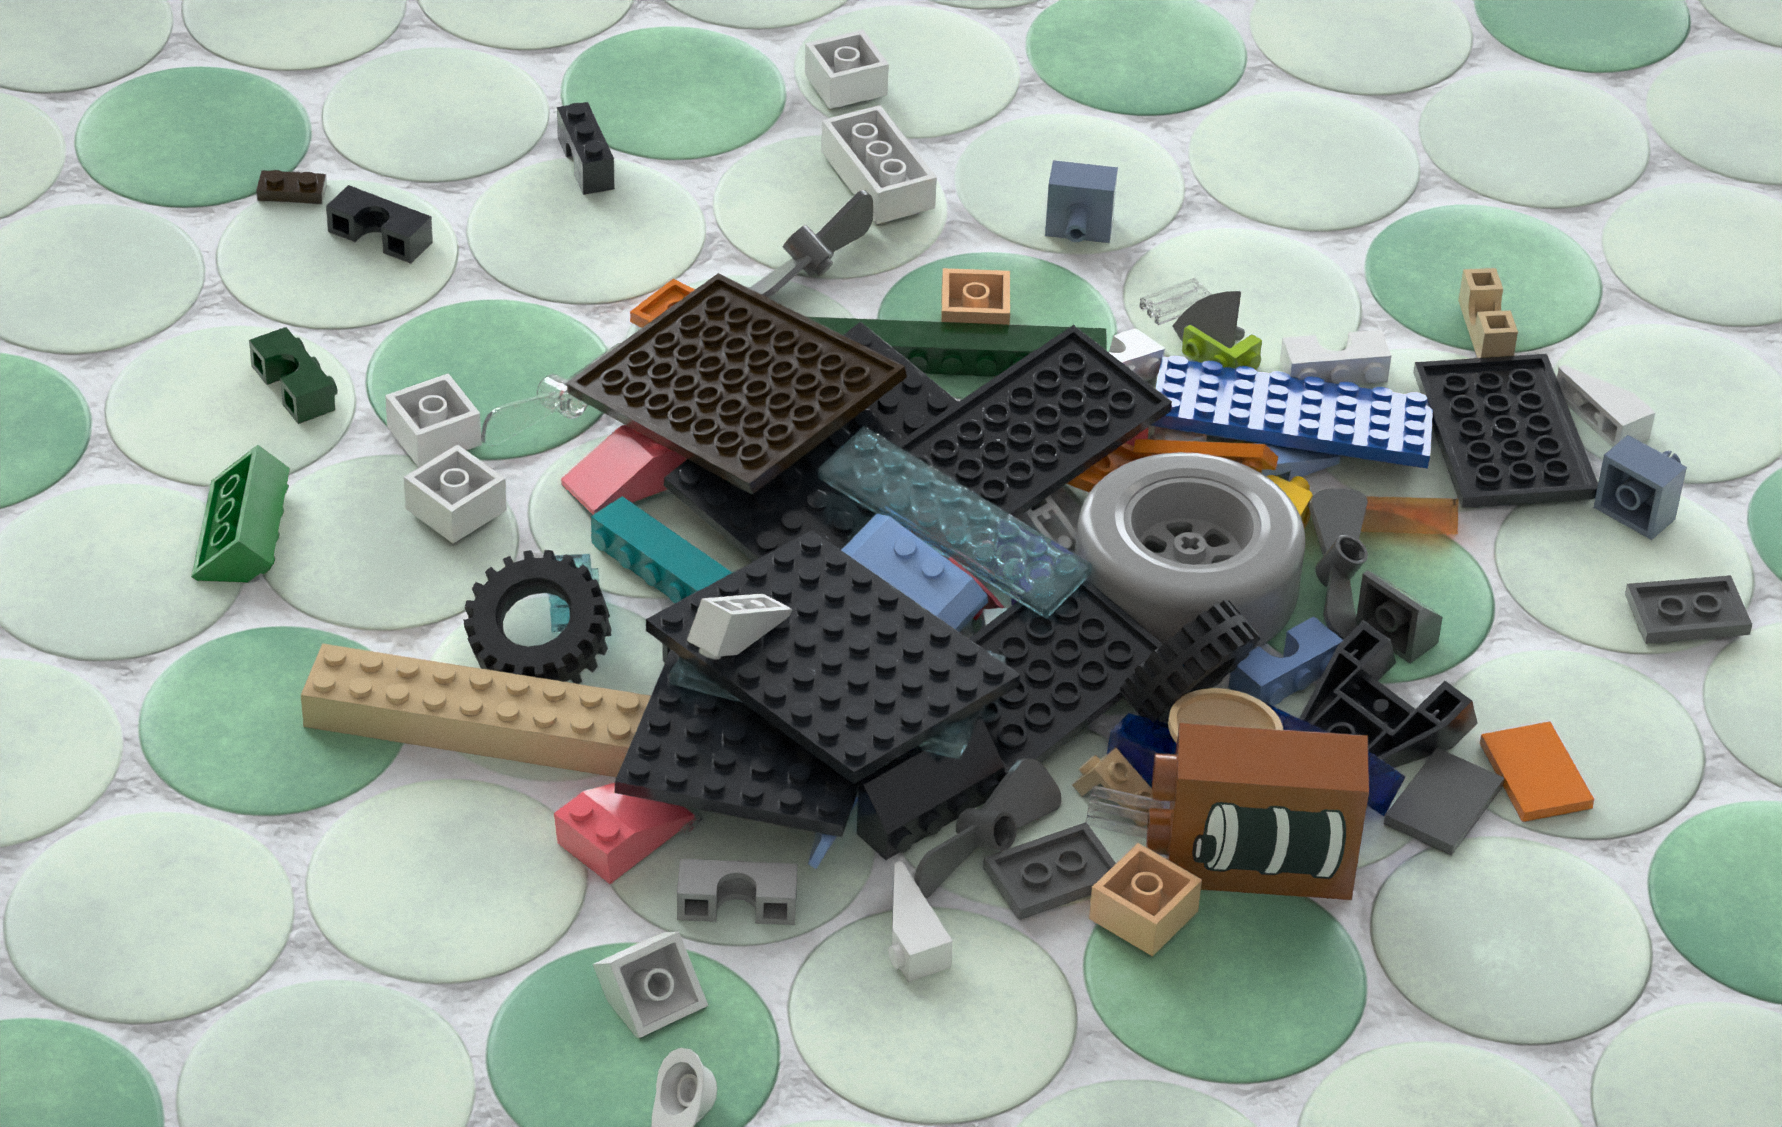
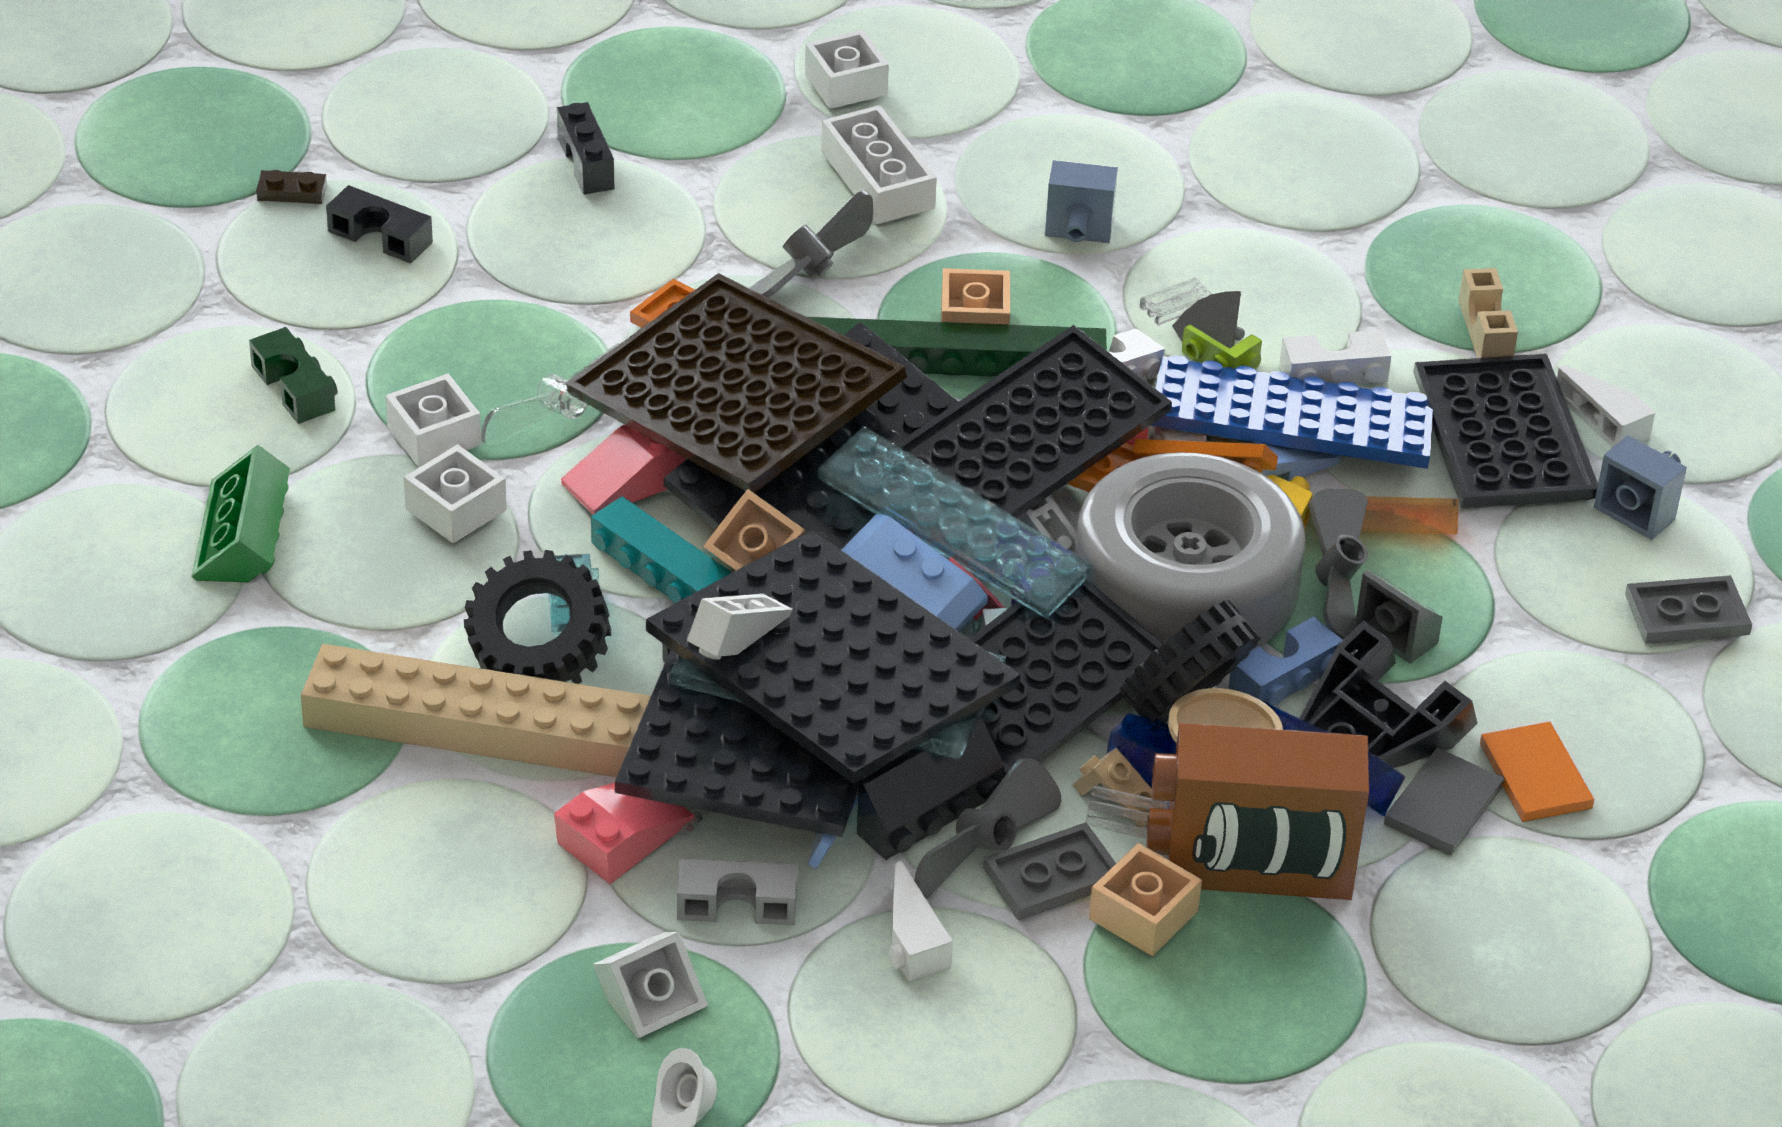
(750, 532): none -> light nougat brick

